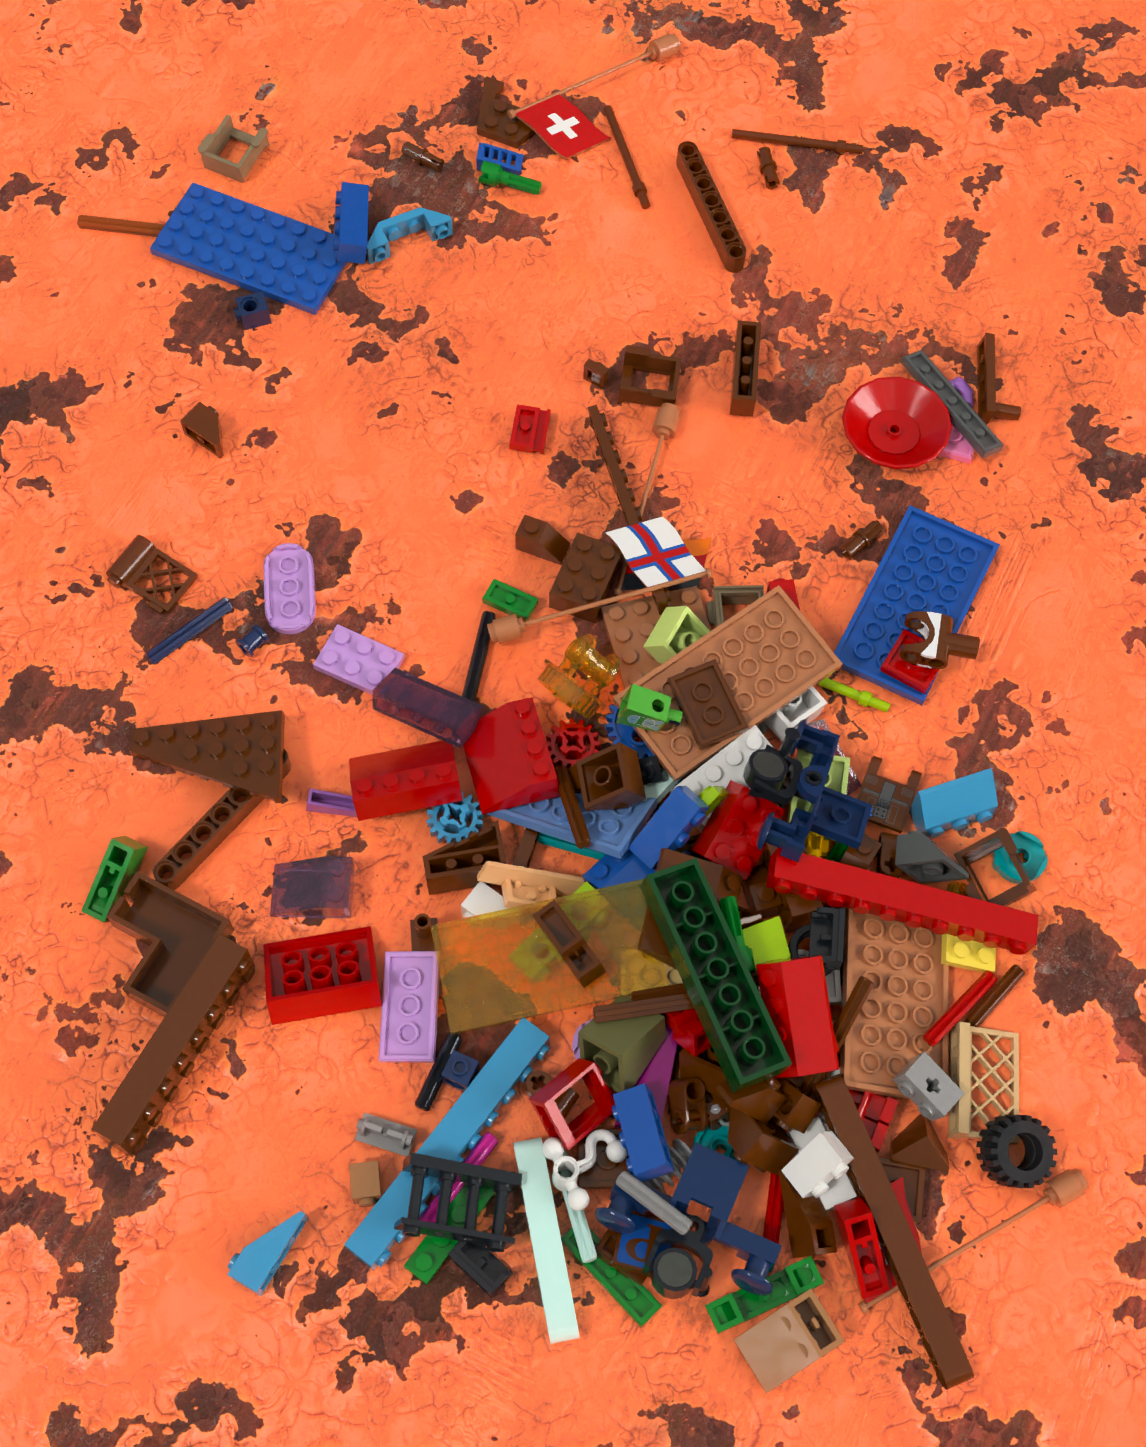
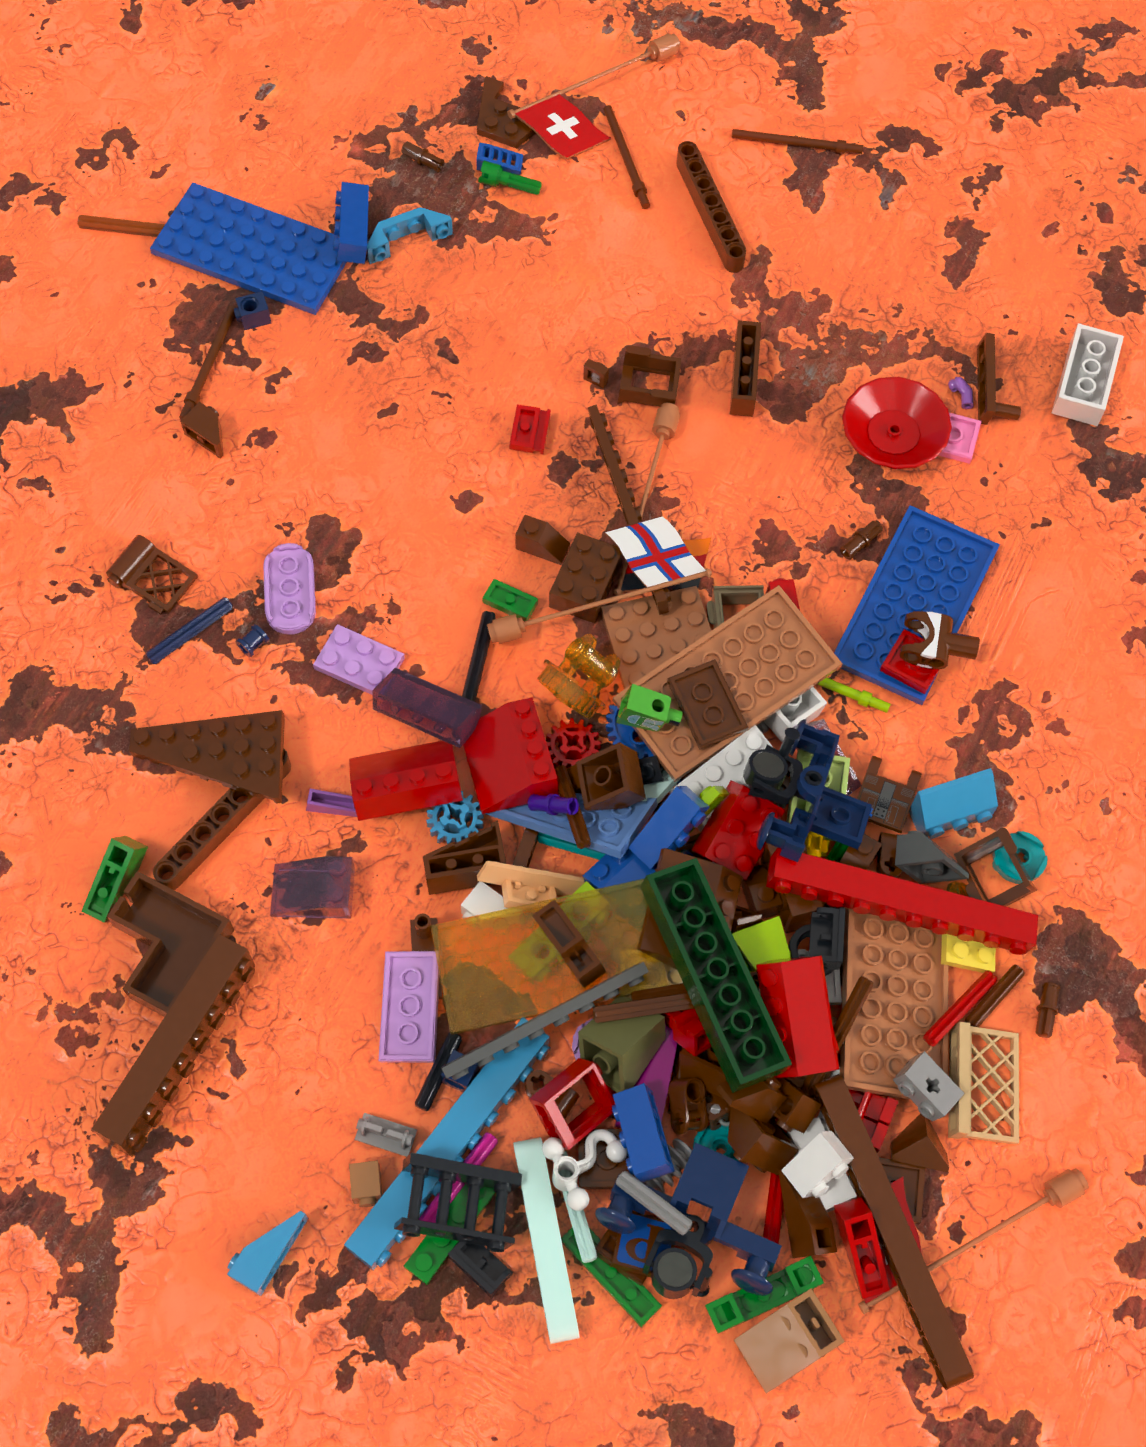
(192, 397): none -> reddish brown bar
(215, 143): dark tan piece -> none
(321, 975): red slope -> none
(534, 1027): none -> dark grey plate
(553, 804): none -> dark purple pin
(674, 632): yellowish green slope -> none
(732, 917): green piece -> none
(768, 167): reddish brown pin -> none
(960, 412): dark grey tile -> none
(1037, 1156): black tyre -> none
(1047, 1009): none -> reddish brown axle
(1087, 374): none -> white brick

